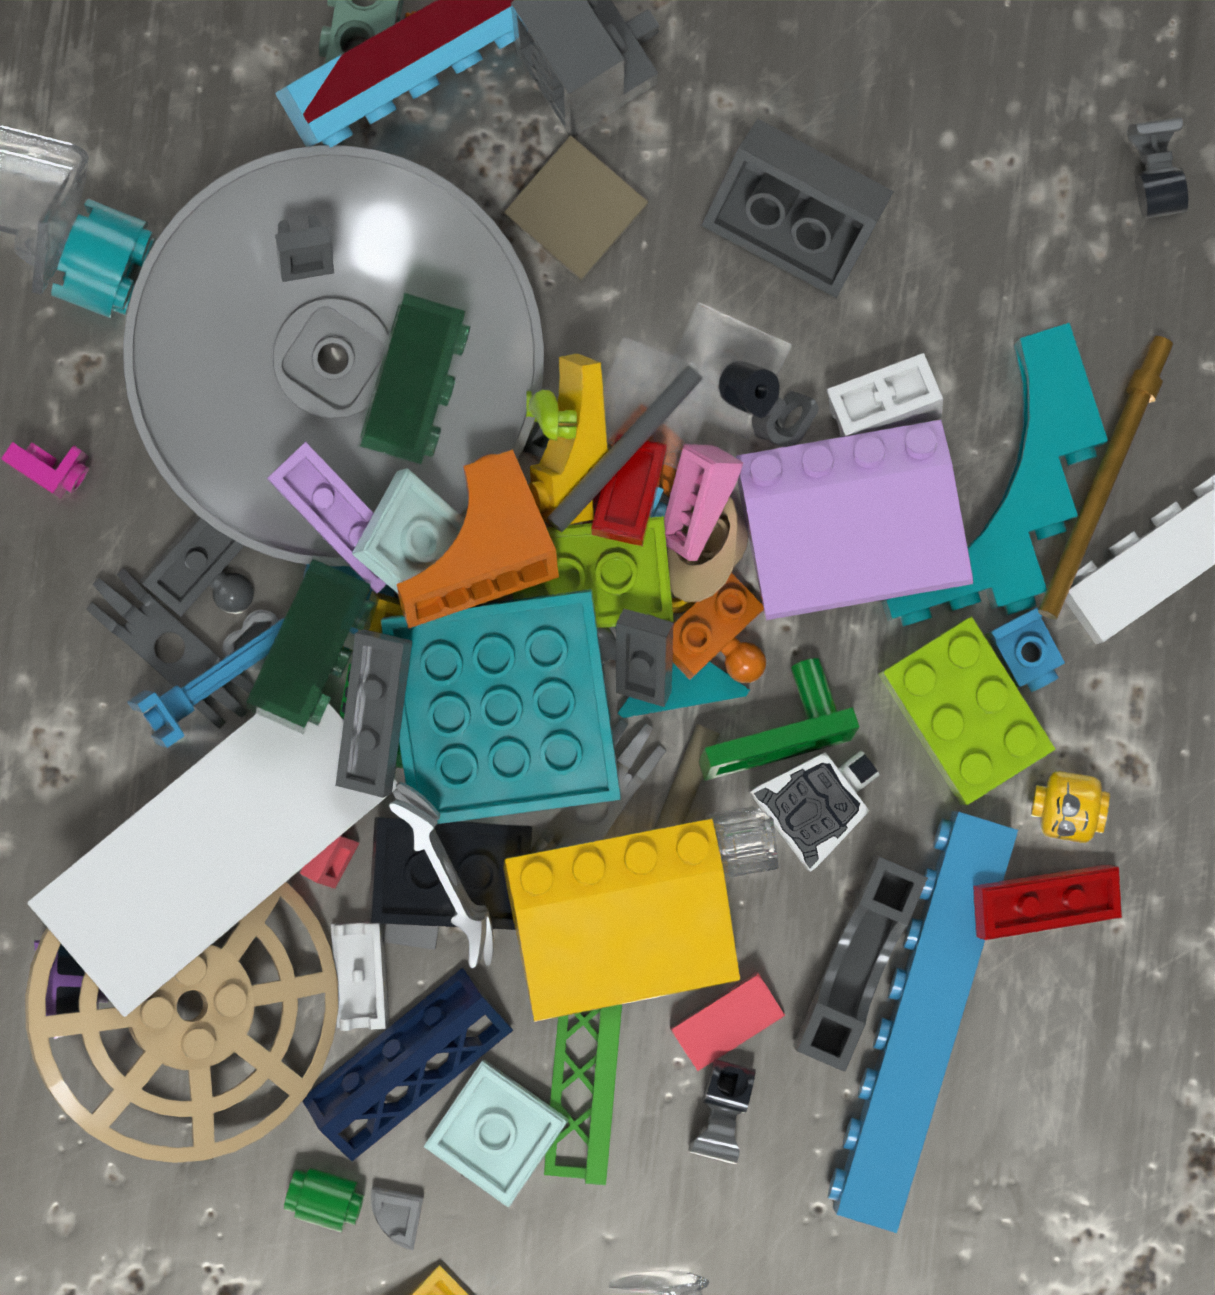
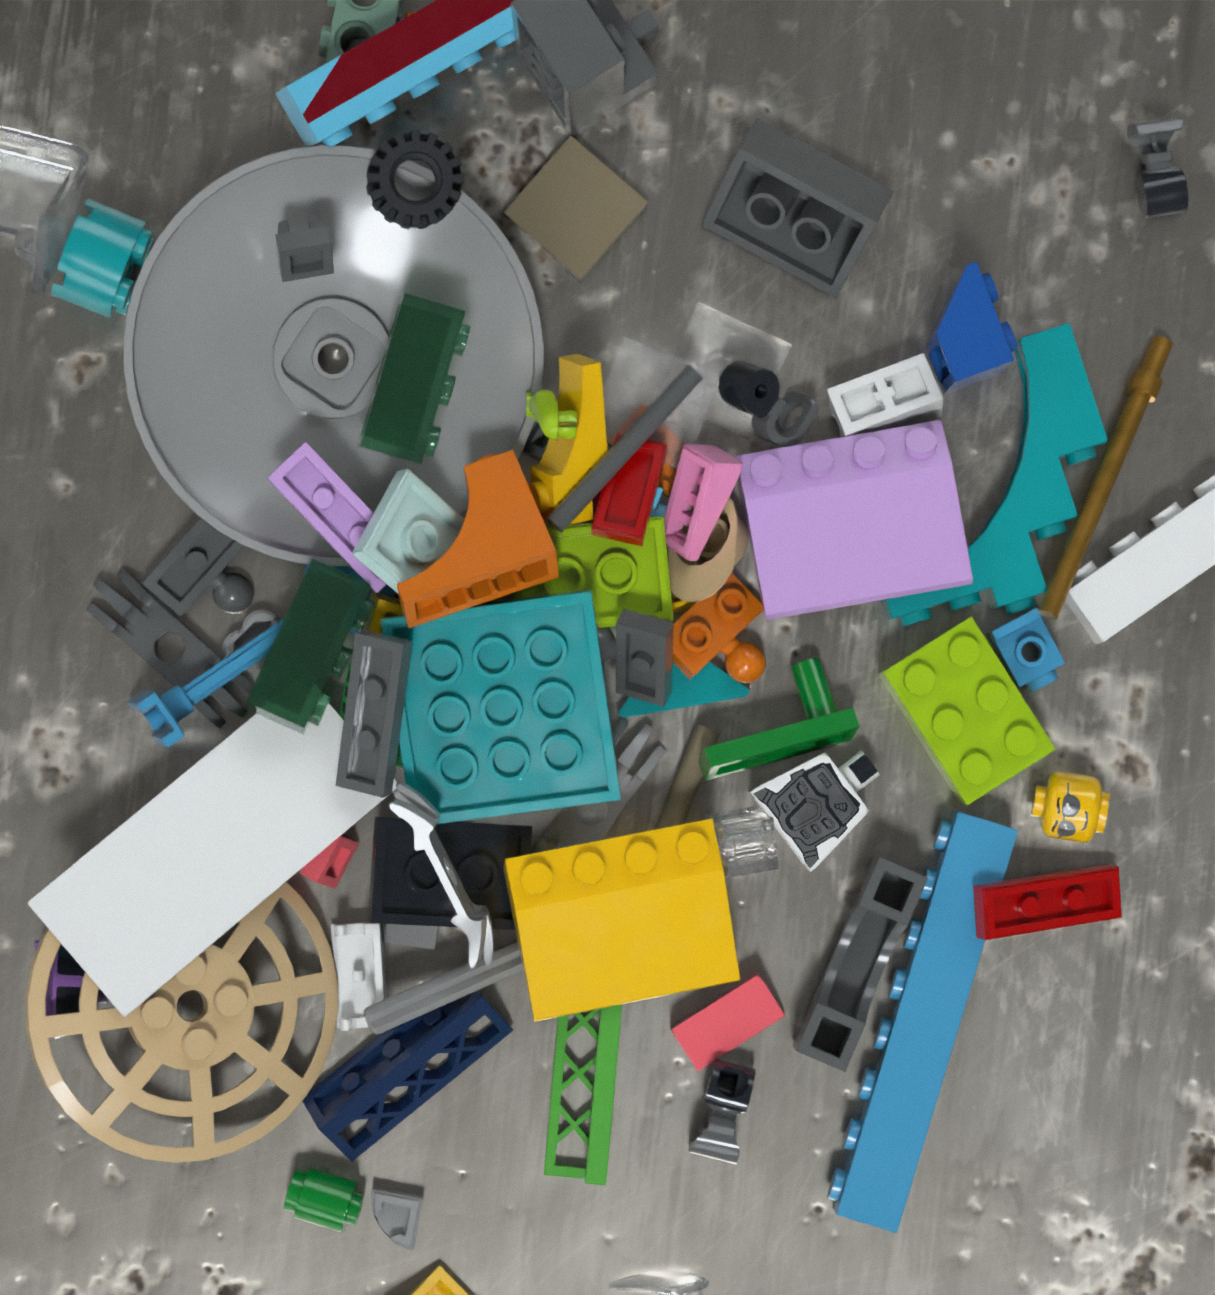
(38, 464): dark pink bracket -> none
(433, 153): none -> black tyre
(442, 990): none -> light grey axle
(496, 1133): light aqua tile -> none
(968, 336): none -> blue slope

